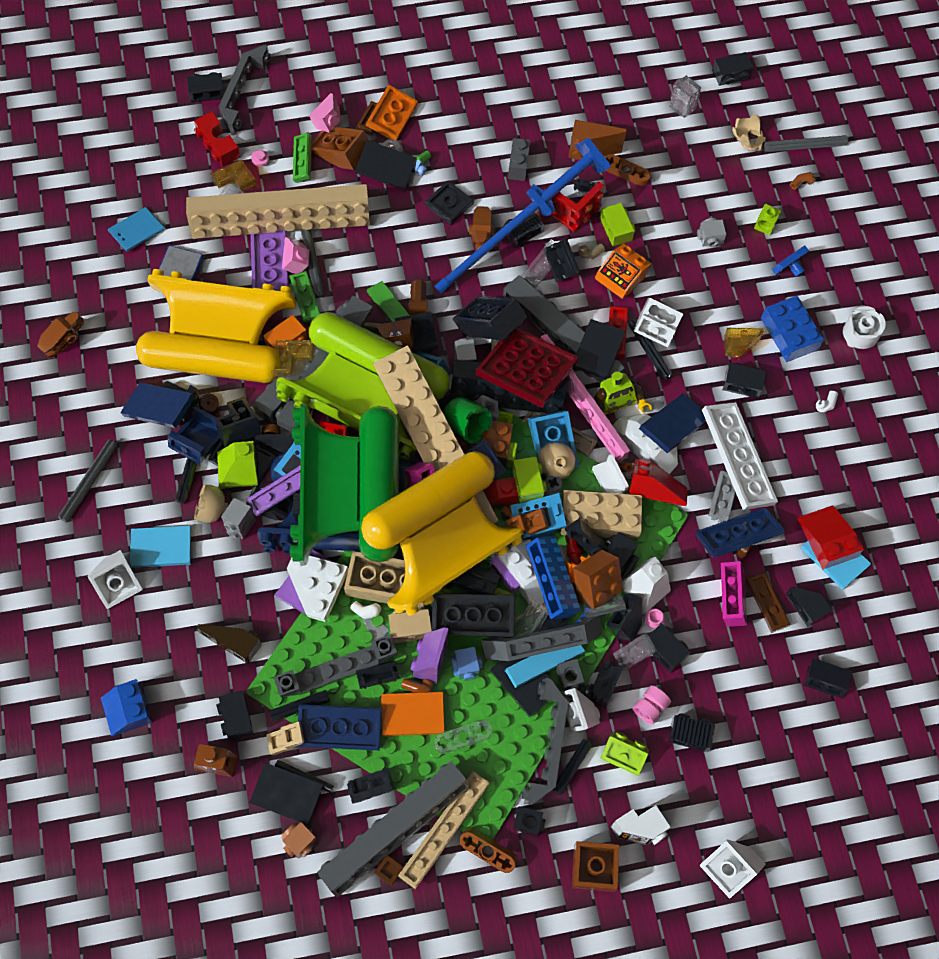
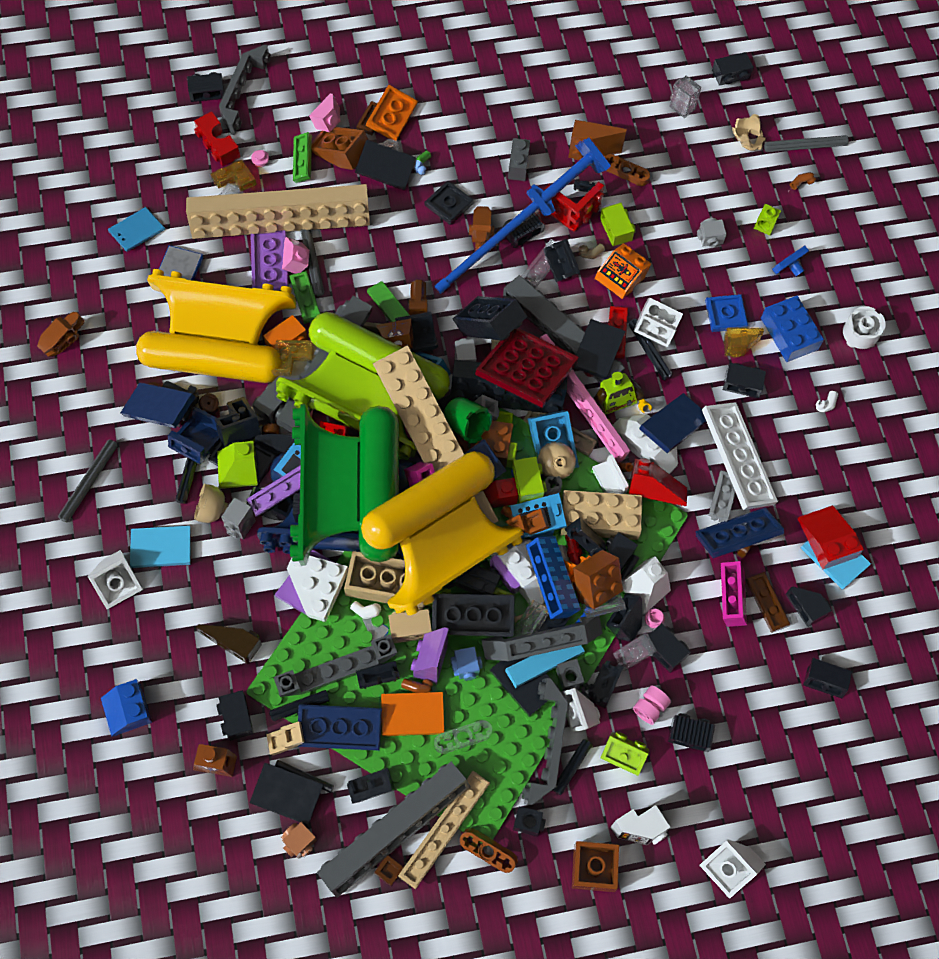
(726, 312): none -> blue tile

